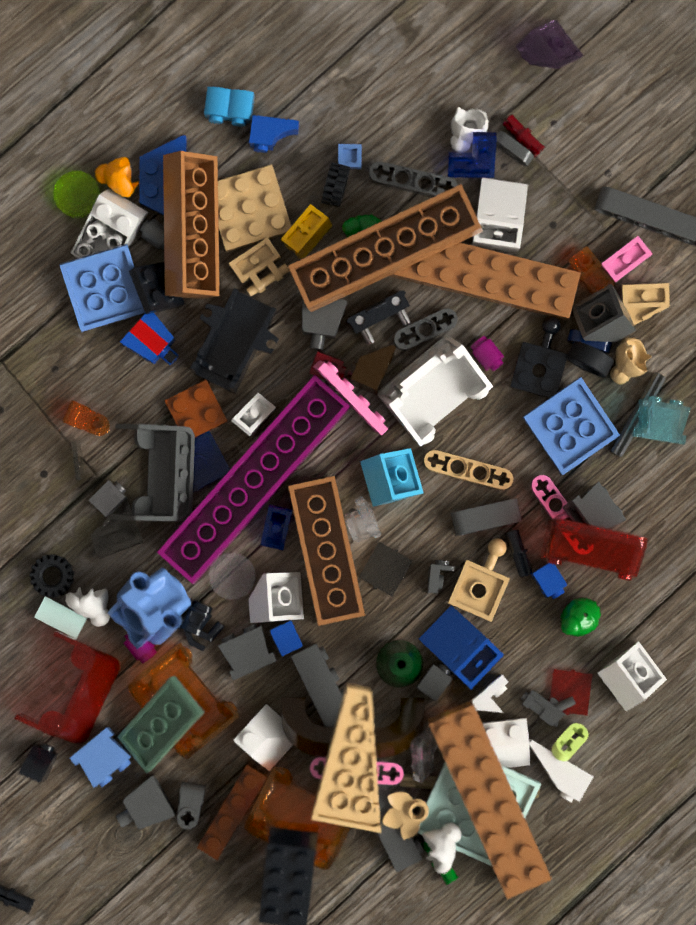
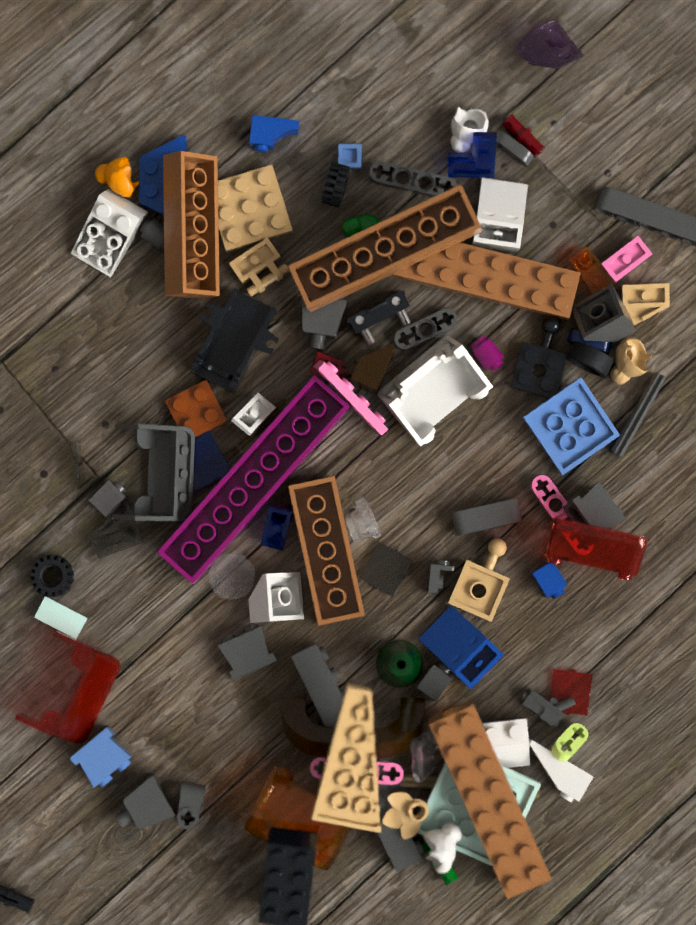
(39, 762): black slope -> none
(76, 193): clear neon green tile -> none
(83, 418): clear orange piece -> none
(90, 605): white piece -> none
(102, 287): medium blue plate -> none
(144, 653): magenta brick -> none
(150, 287): black plate -> none
(150, 607): medium blue piece -> none
(151, 340): torso -> none
(160, 724): sand green tile -> none
(196, 618): black piece -> none
(216, 714): clear orange windscreen -> none
(229, 105): dark azure brick -> none
(232, 811): reddish brown arch -> none
(264, 738): white slope -> none
(286, 638): blue panel -> none
(306, 231): yellow hinge -> none
(391, 477): medium azure slope -> none
(467, 473): tan beam -> none
(483, 700): white slope -> none
(518, 553): black axle -> none
(573, 619): green piece -> none
(632, 676): white slope -> none
(662, 420): clear light blue hips -> none

